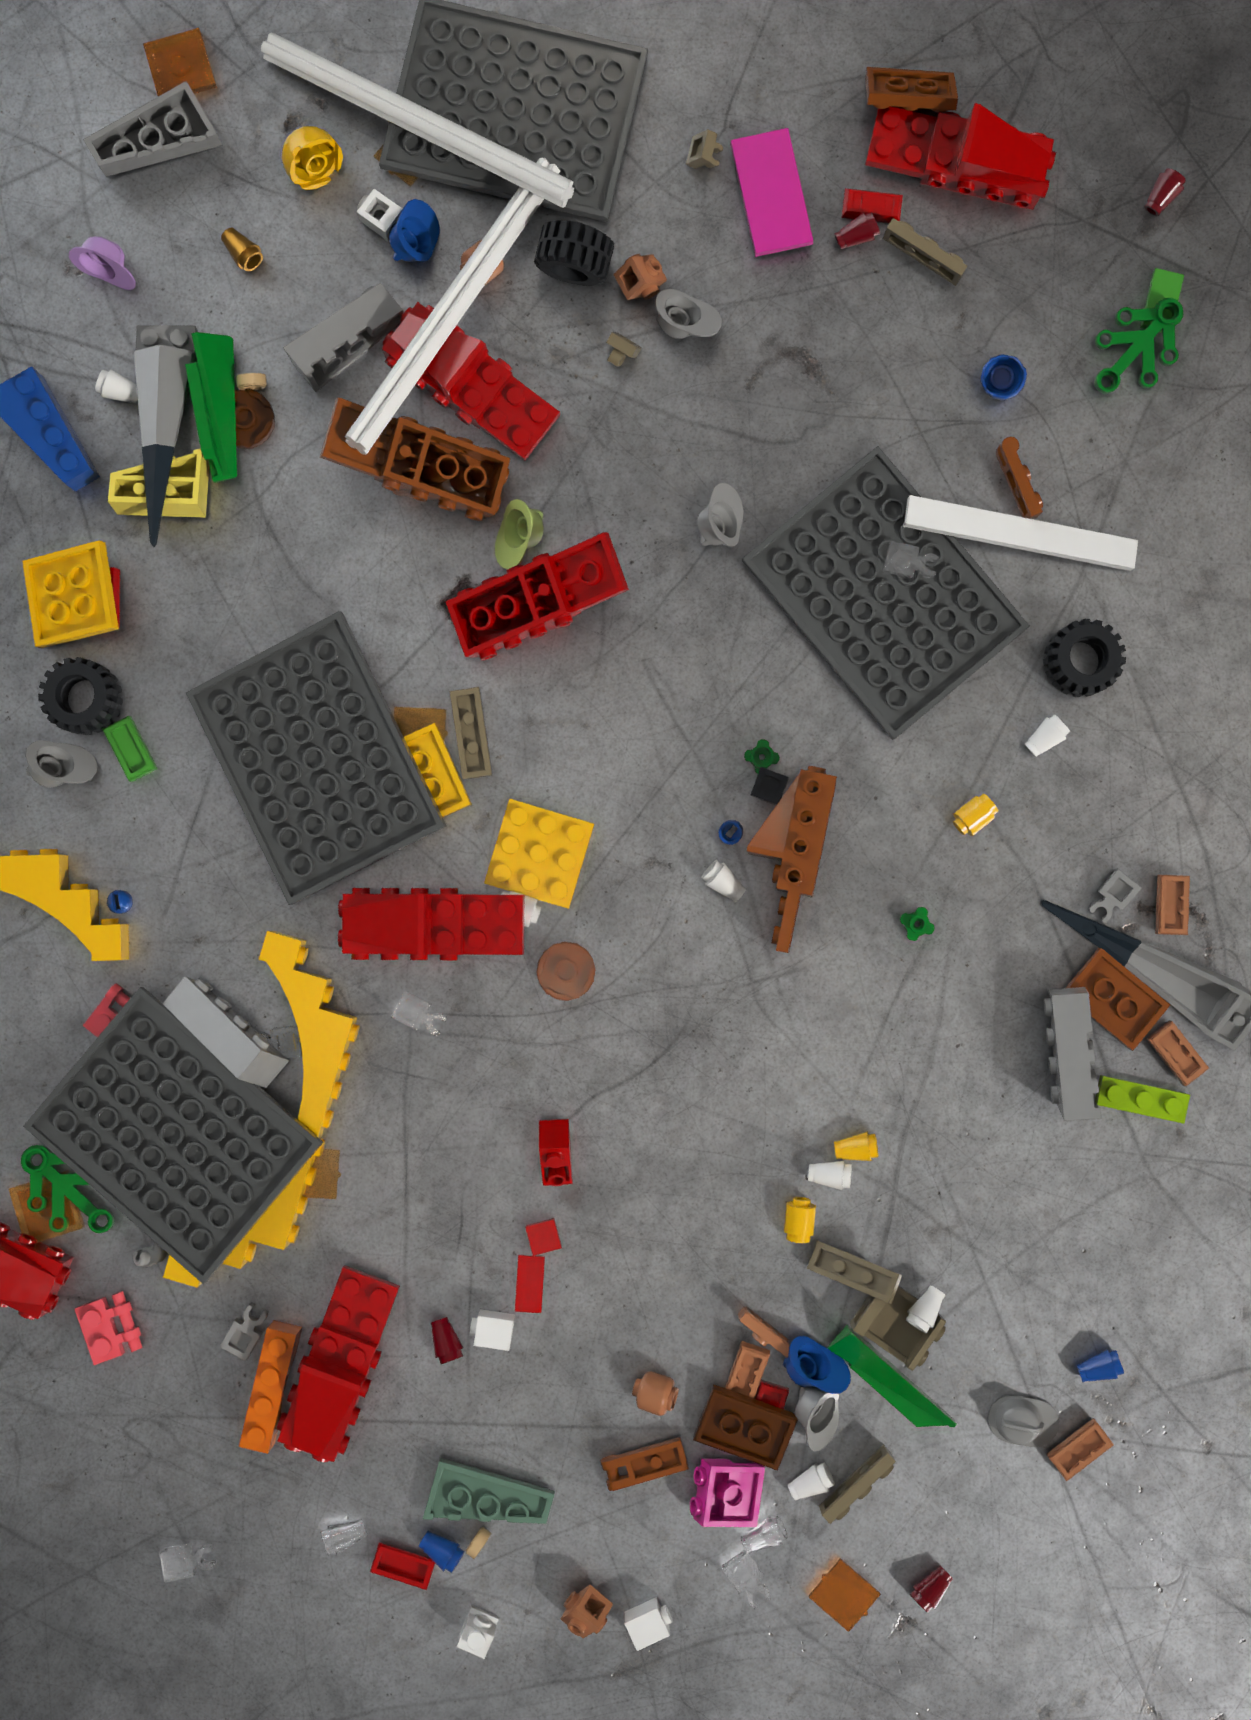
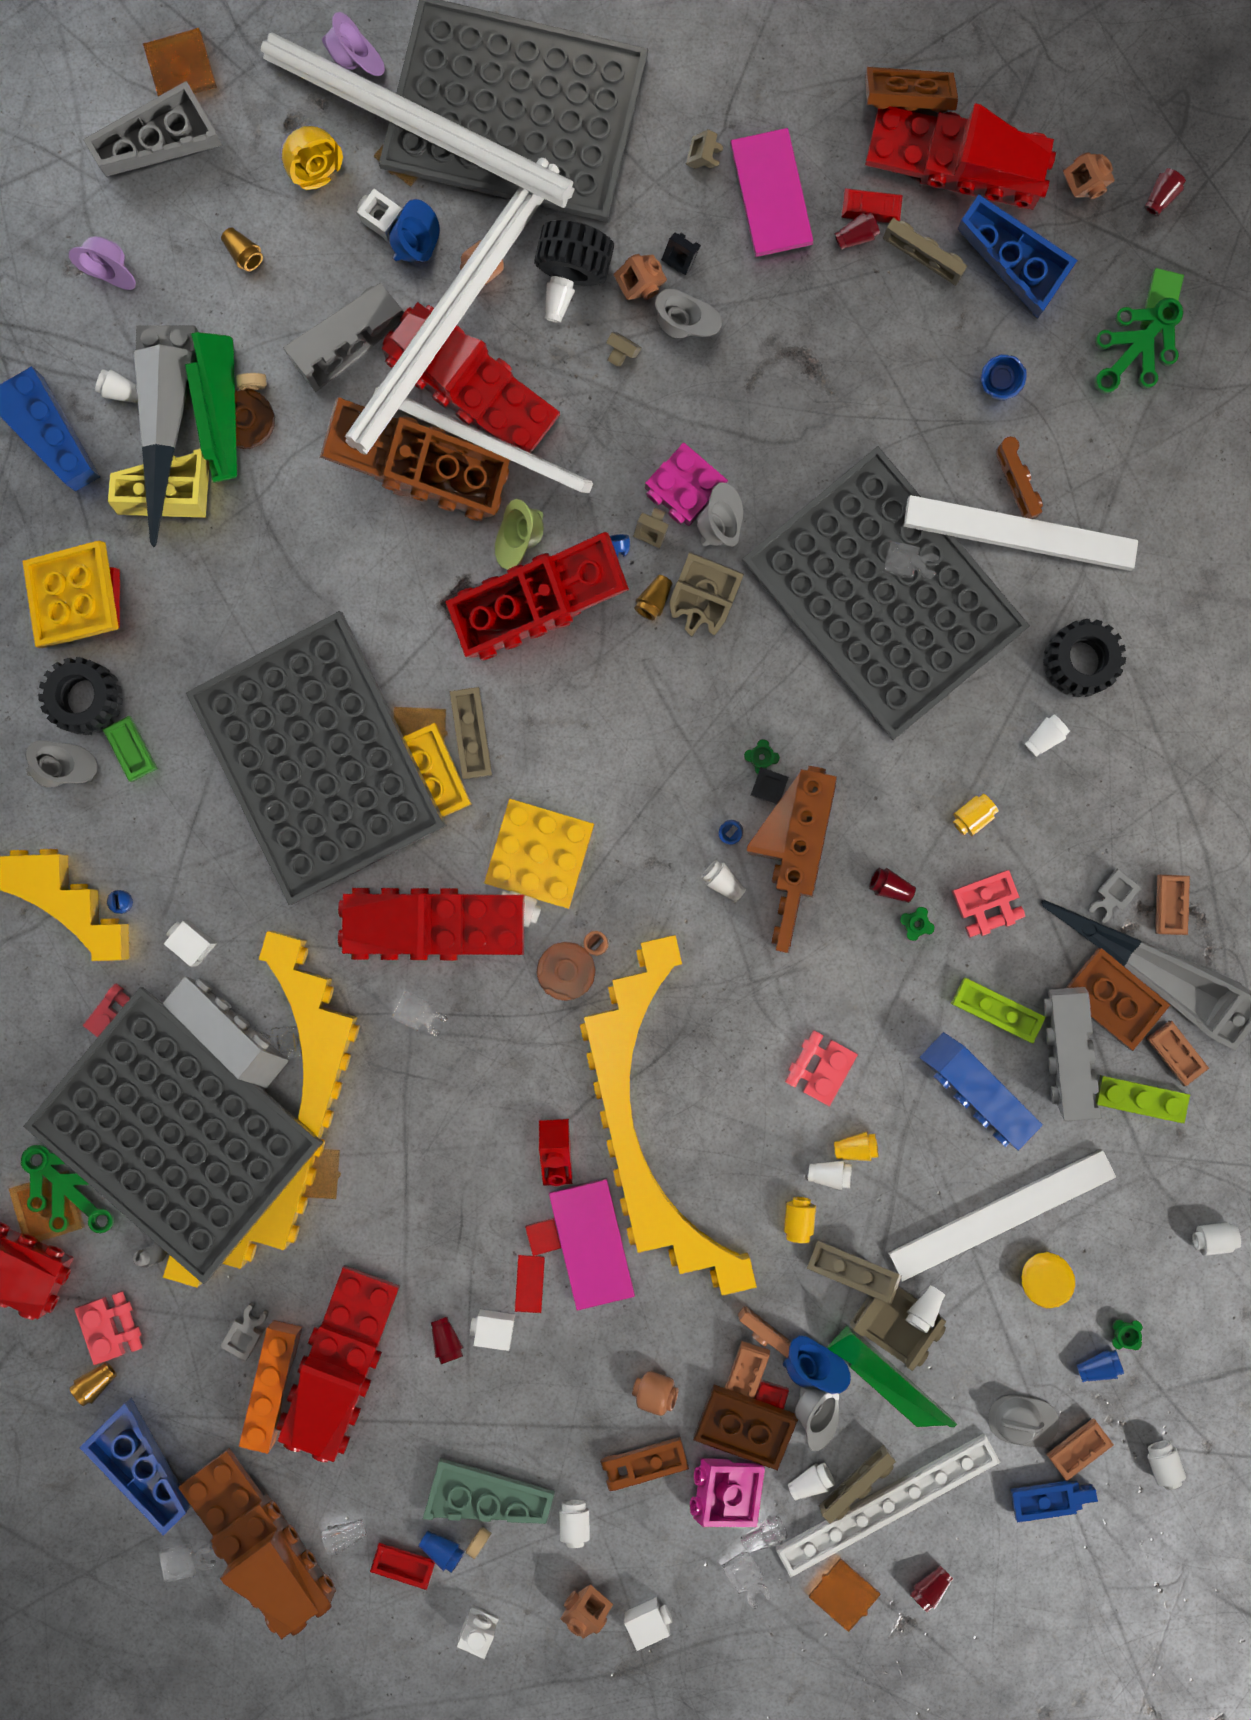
(92, 1384): none -> pearl gold cone
(137, 1467): none -> blue wedge
(189, 942): none -> white brick
(259, 1546): none -> dark orange wedge
(350, 47): none -> lavender piece
(496, 445): none -> white tile
(558, 296): none -> white cone
(574, 1523): none -> white brick
(591, 1244): none -> dark pink tile
(592, 939): none -> nougat hinge
(621, 543): none -> blue hinge
(651, 528): none -> dark tan tile
(651, 1213): none -> yellow arch
(653, 598): none -> pearl gold cone
(680, 253): none -> black tile
(683, 484): none -> dark pink plate
(704, 593): none -> dark tan plate
(829, 1071): none -> coral plate
(888, 1505): none -> white tile
(890, 885): none -> dark red cone
(981, 1091): none -> blue wedge
(984, 895): none -> coral plate
(998, 1010): none -> lime plate
(1002, 1214): none -> white tile
(1016, 253): none -> blue wedge
(1048, 1280): none -> yellow piece
(1051, 1500): none -> blue hinge
(1089, 175): none -> nougat brick
(1133, 1341): none -> green plate
(1166, 1465): none -> white brick
(1216, 1238): none -> white brick

